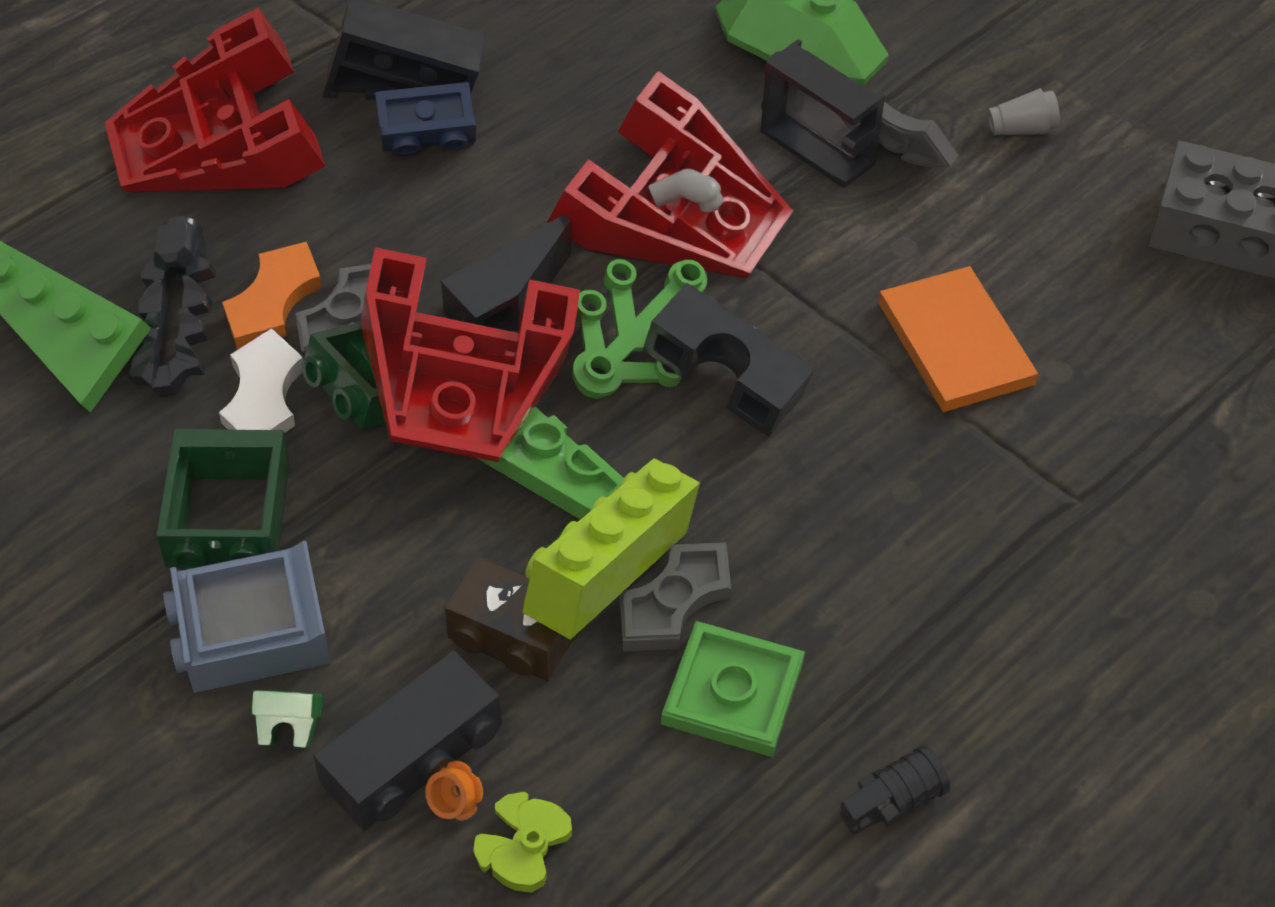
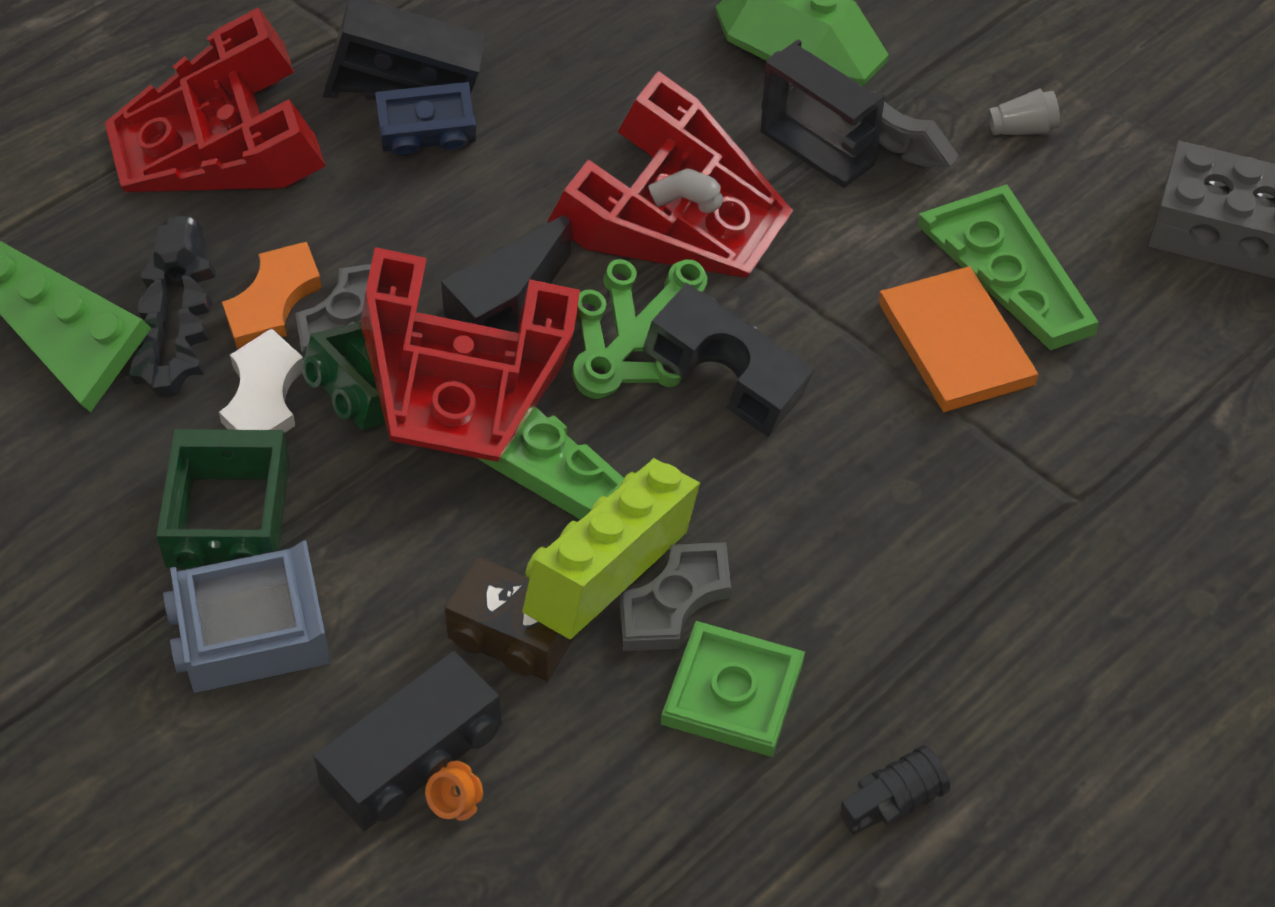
(295, 708): tile -> none
(520, 861): lime piece -> none
(1012, 264): none -> bright green wing

